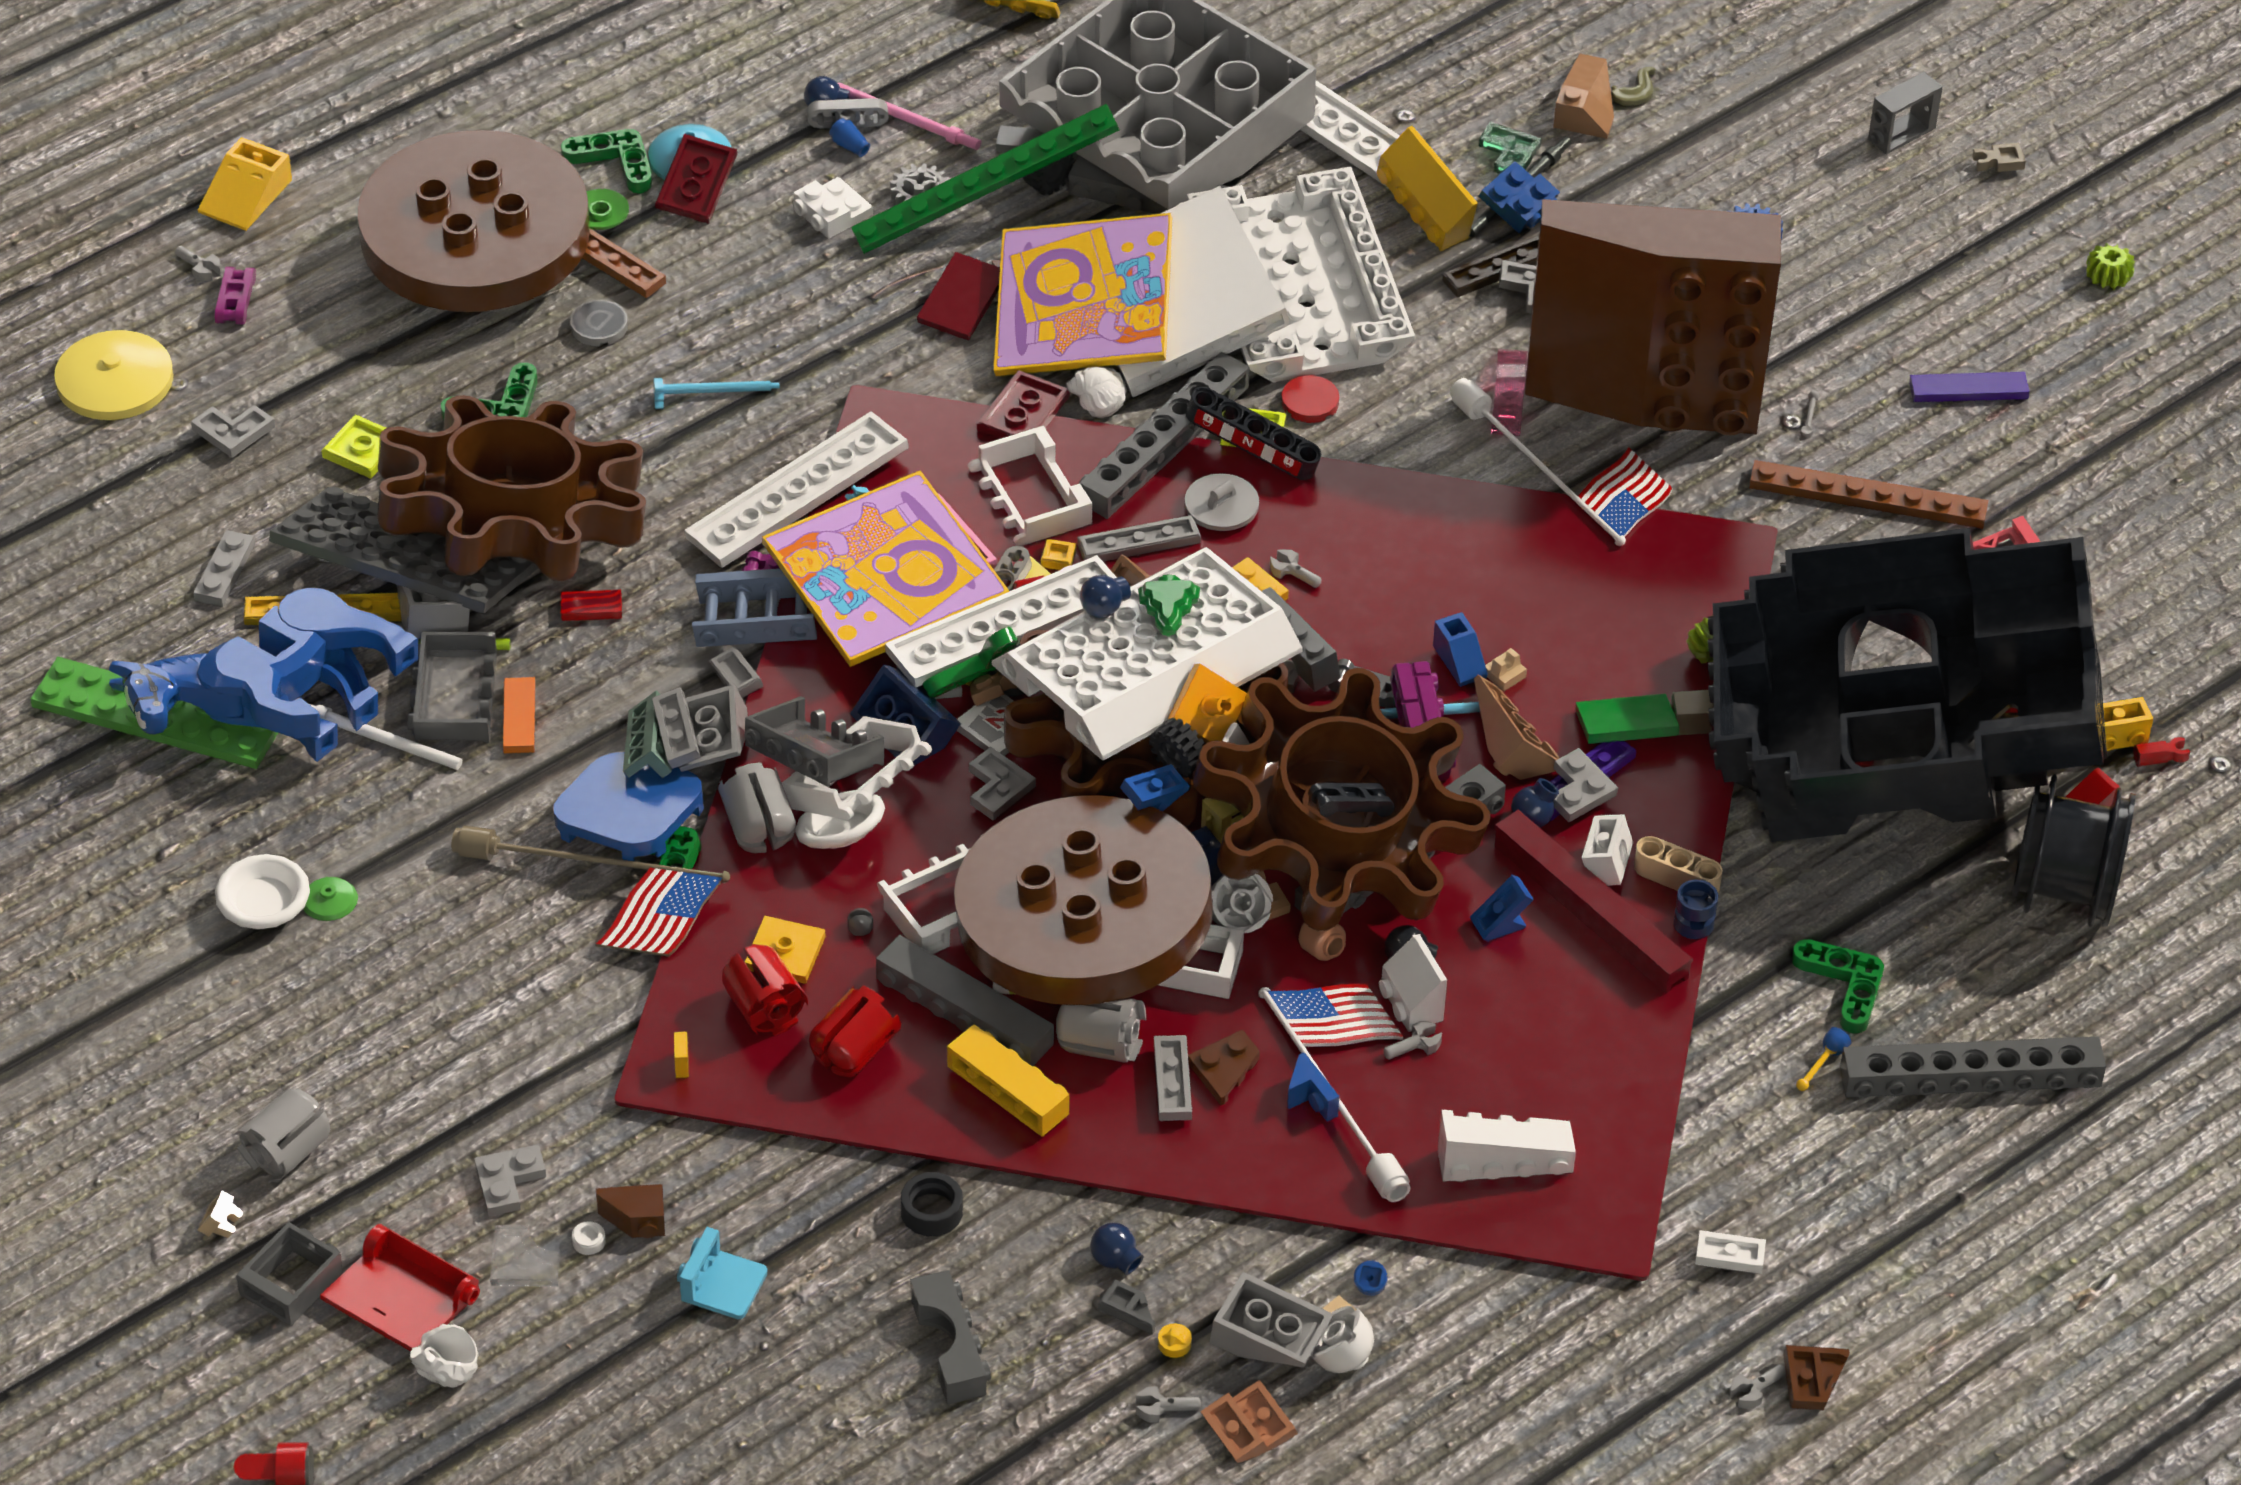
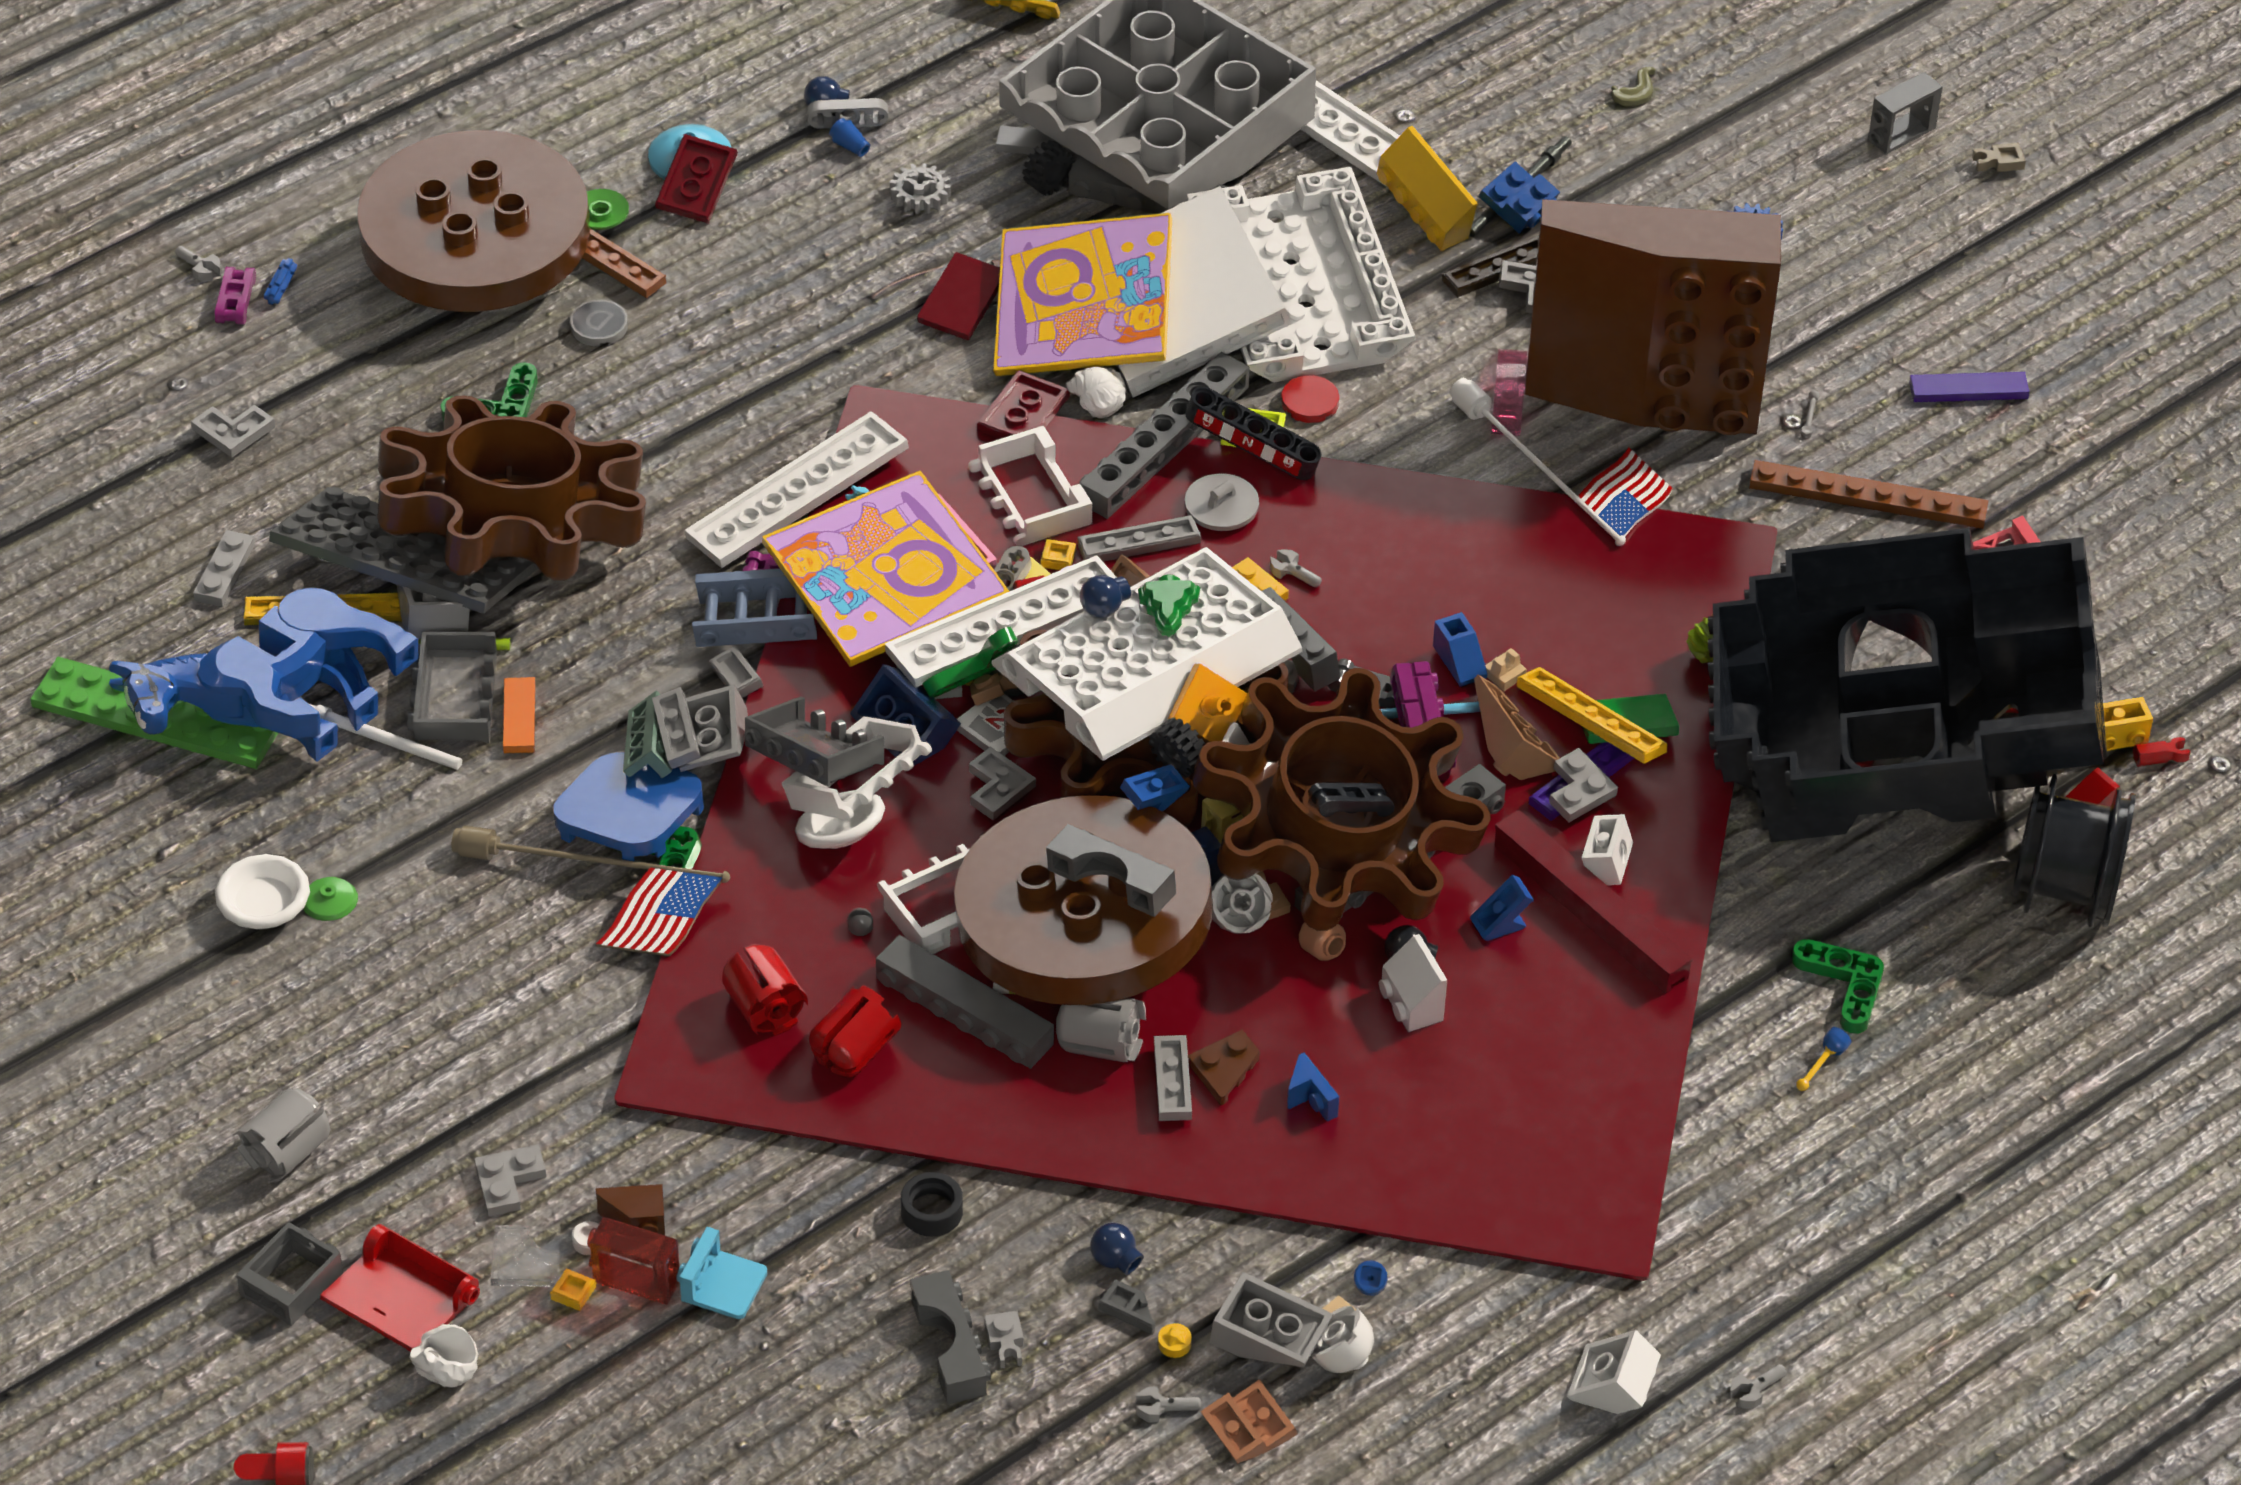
(113, 375): light yellow dish -> none
(217, 1214): tile -> none
(246, 183): yellow slope -> none
(280, 281): none -> blue axle
(356, 446): neon yellow plate -> none
(573, 1289): none -> yellow tile
(591, 605): red tile -> none
(623, 151): green beam -> none
(638, 1245): none -> clear red window
(660, 389): medium azure piece -> none
(681, 1054): yellow tile -> none
(757, 808): light grey cylinder -> none
(794, 942): yellow plate -> none
(831, 206): white plate -> none
(952, 134): bright pink bar -> none
(985, 178): green plate -> none
(1005, 1334): none -> light grey plate
(1008, 1079): yellow brick -> none
(1080, 854): none -> dark grey arch
(1219, 940): white window -> none
(1336, 1018): flag -> none
(1418, 1040): light grey bar -> none
(1503, 1147): white wedge -> none
(1511, 145): clear green plate -> none
(1536, 802): dark blue piece -> none
(1586, 99): medium nougat wedge -> none
(1592, 715): none -> yellow tile
(1615, 1373): none -> white slope
(1673, 864): tan beam -> none
(1692, 711): dark tan brick -> none
(1695, 909): dark blue wheel -> none
(1730, 1252): white plate -> none
(1812, 1374): reddish brown wing -> none
(1972, 1066): dark grey brick -> none
(2110, 266): lime gear -> none

